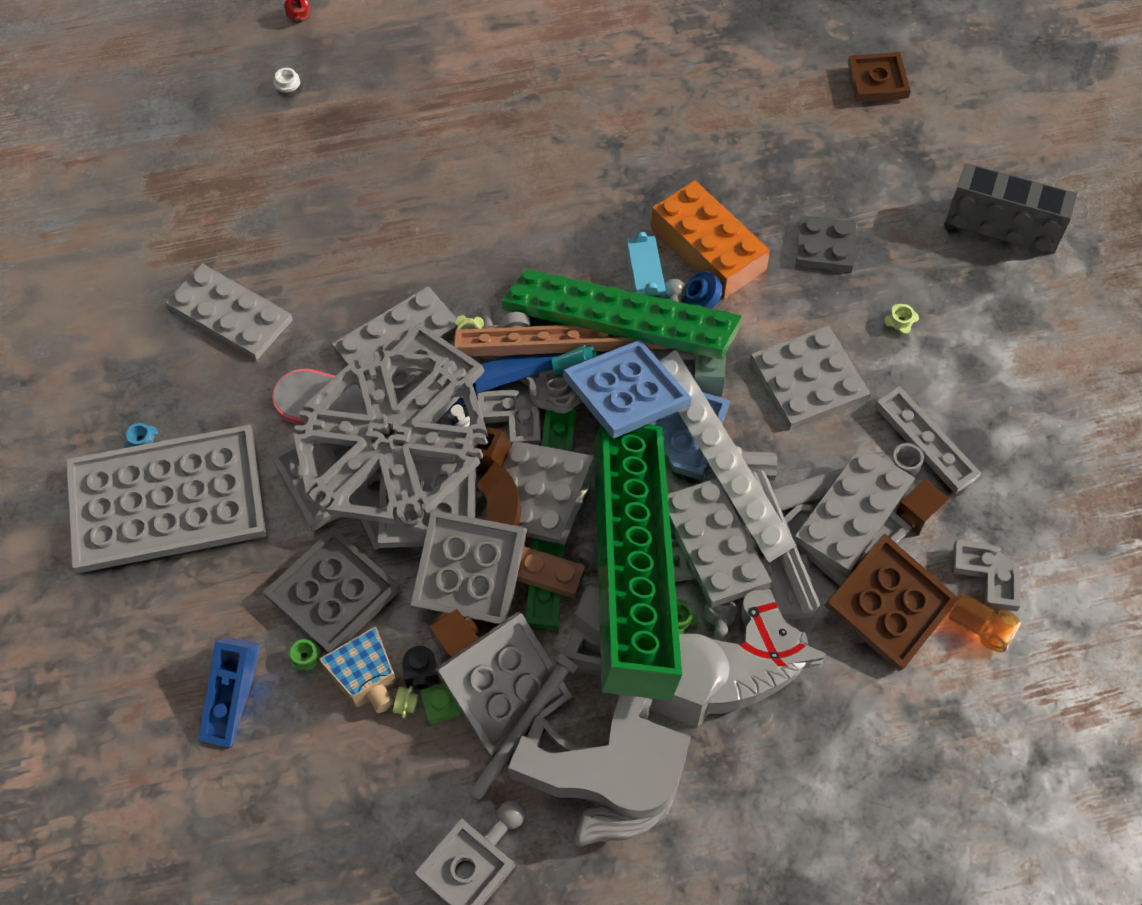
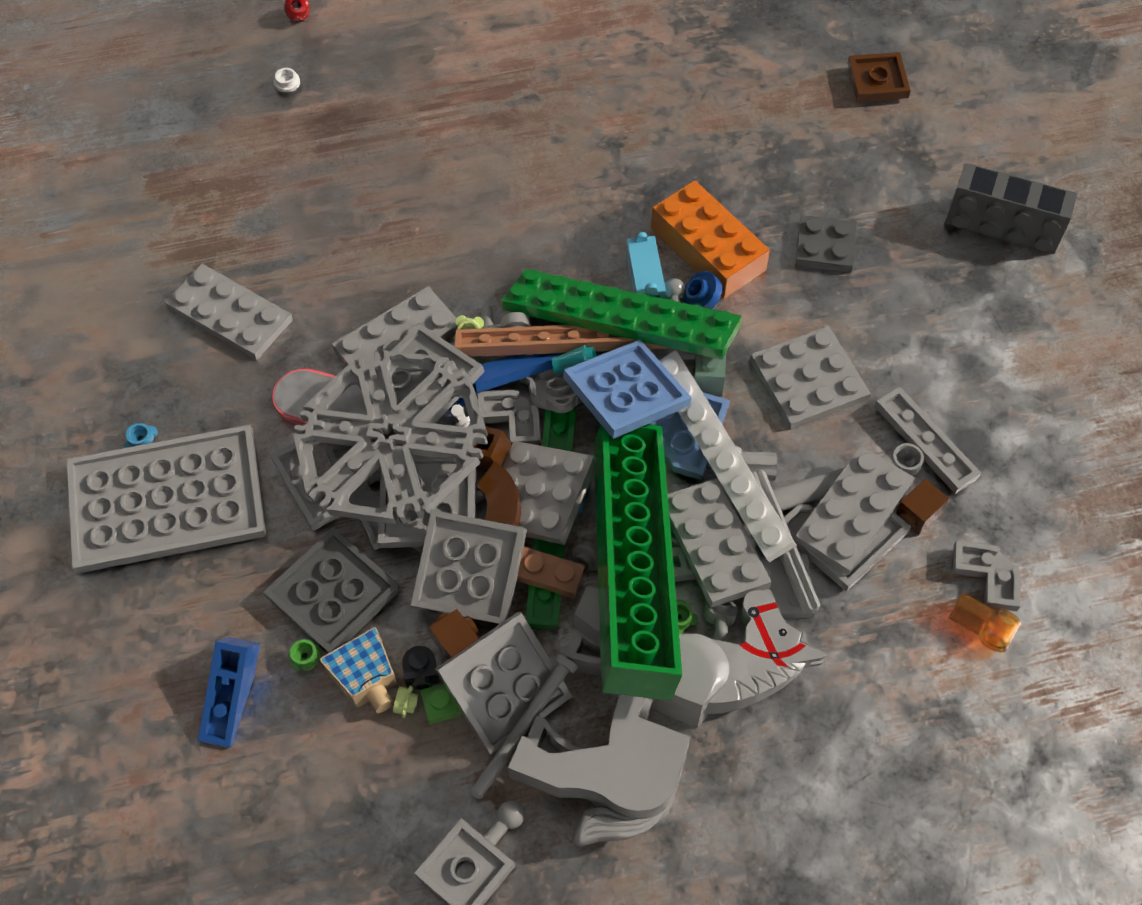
(891, 602): reddish brown plate -> none
(904, 312): yellowish green plate -> none

